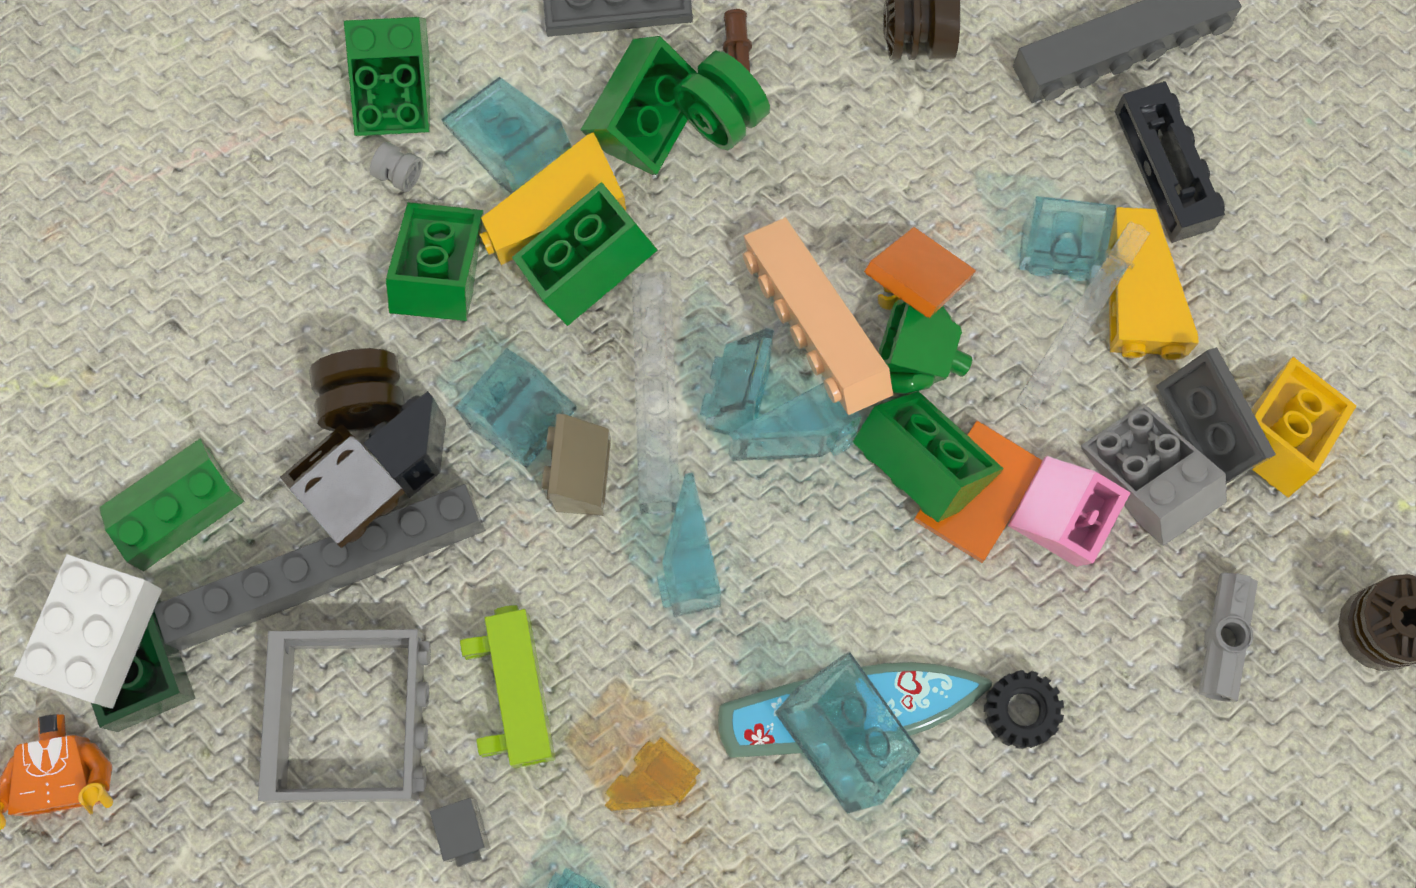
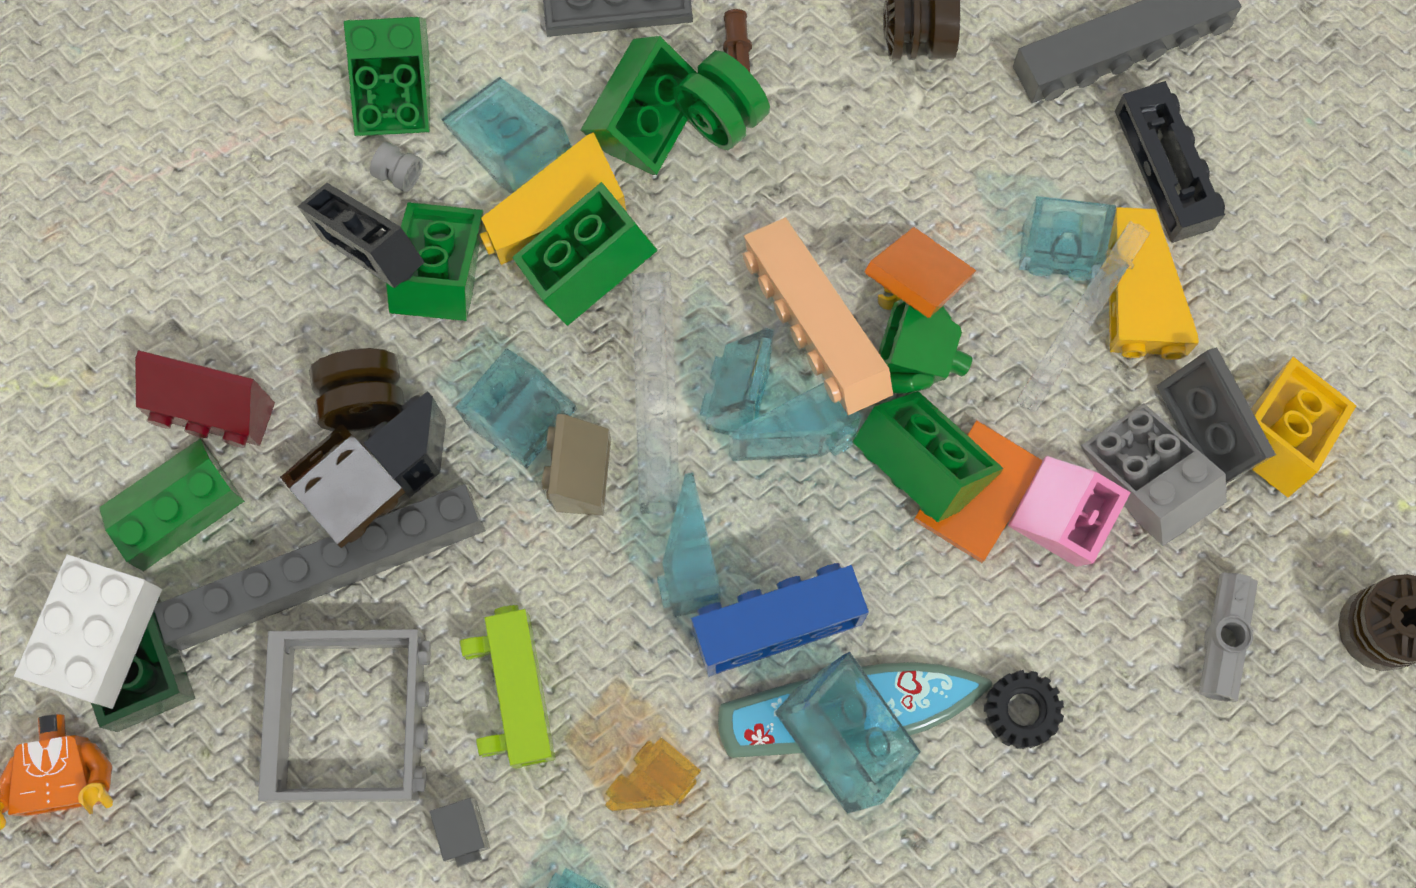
(201, 400): none -> dark red slope
(358, 234): none -> black brick
(779, 619): none -> blue brick

